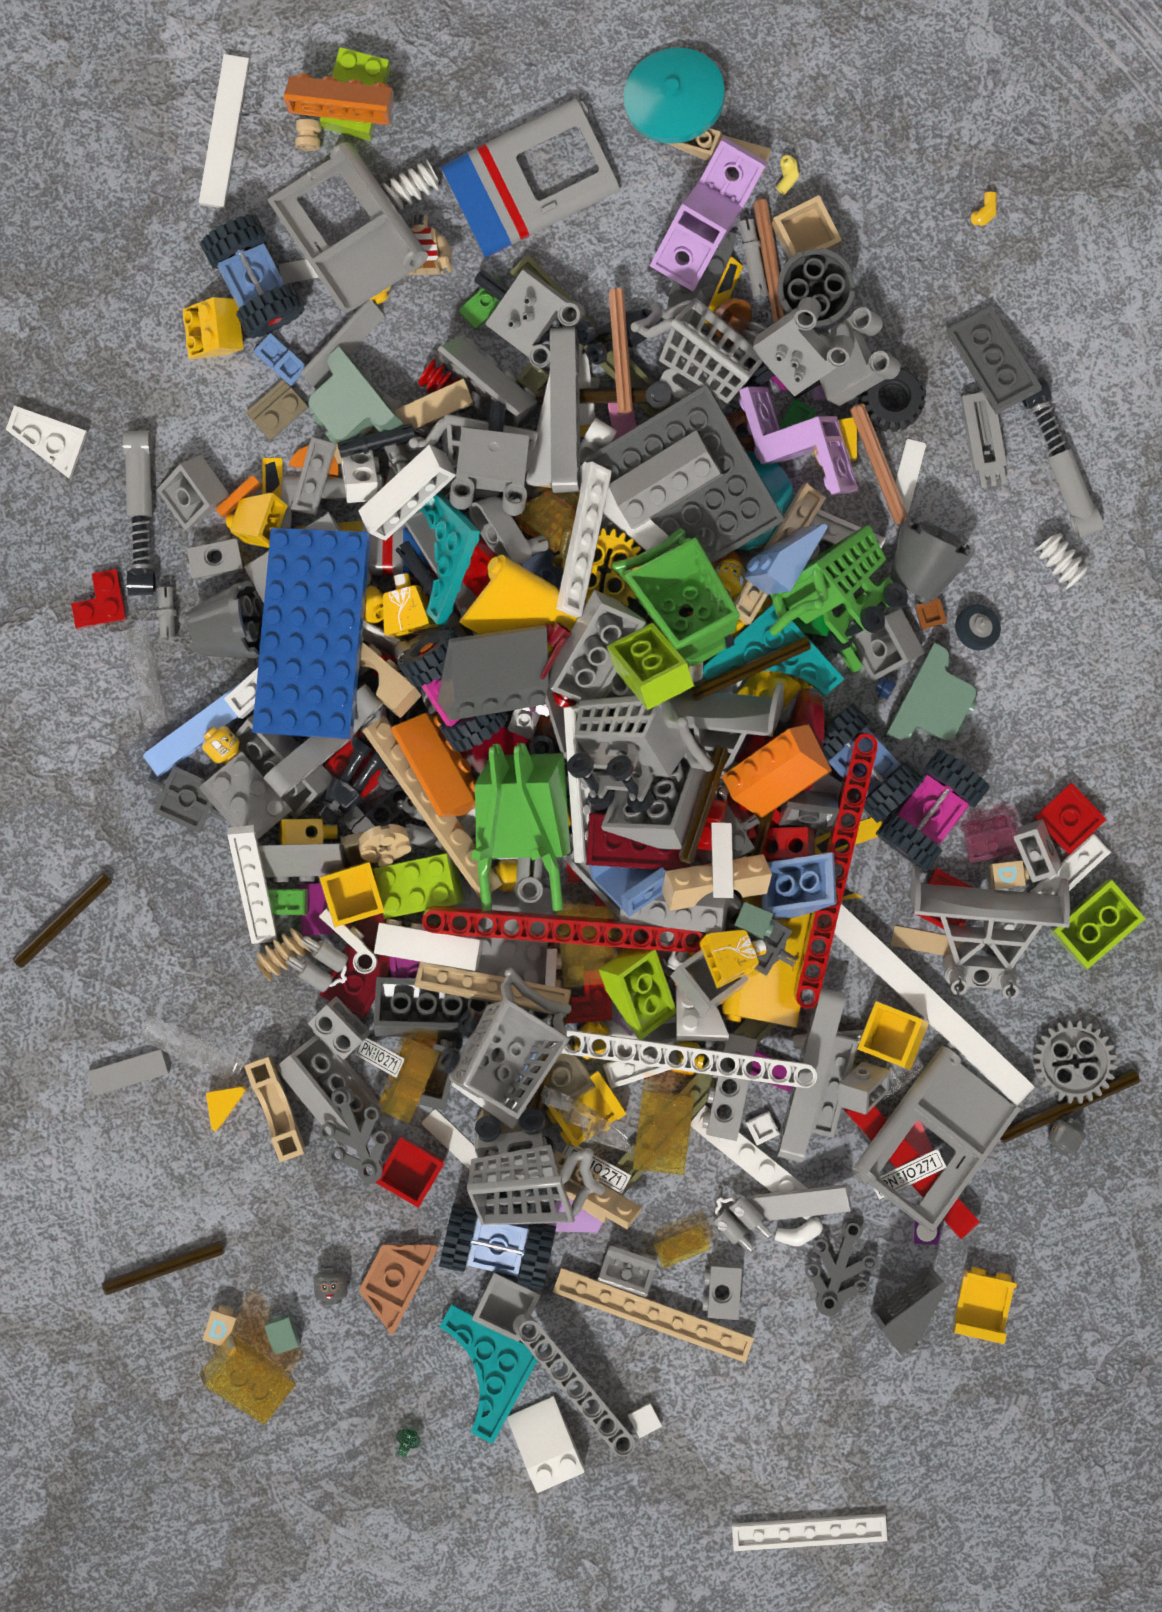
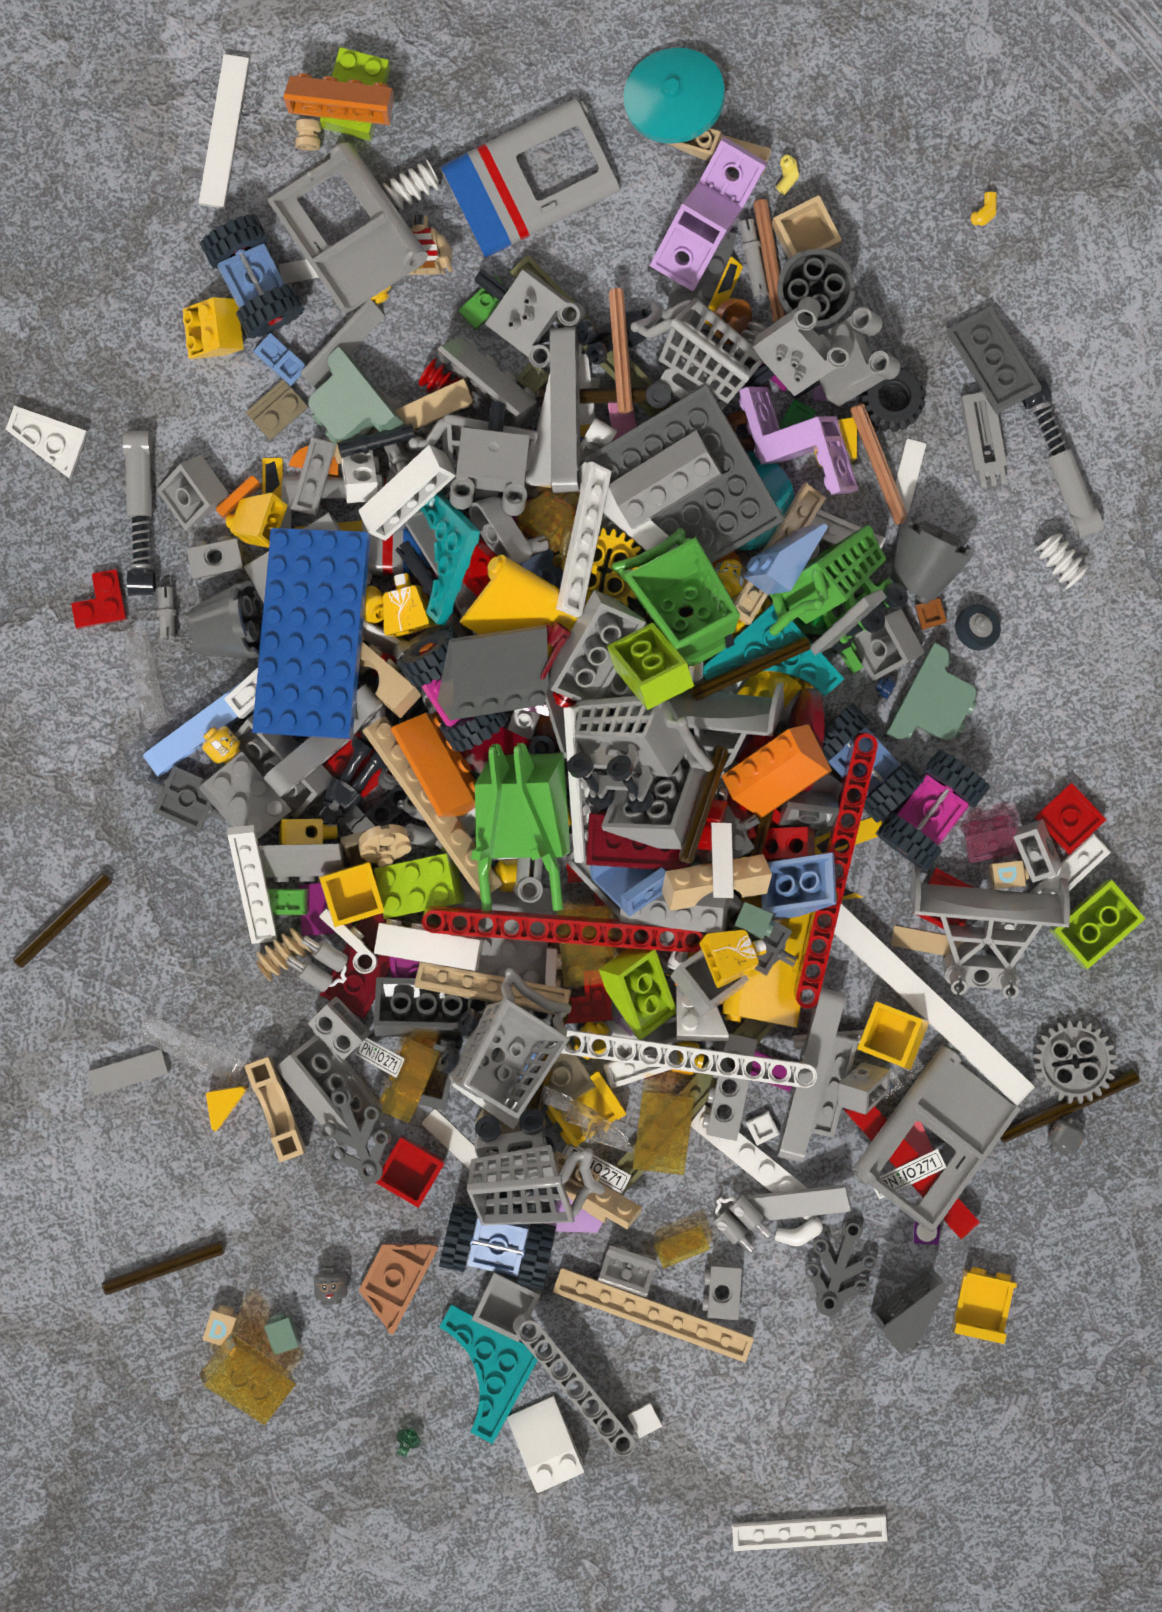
(848, 621): none -> light grey tile

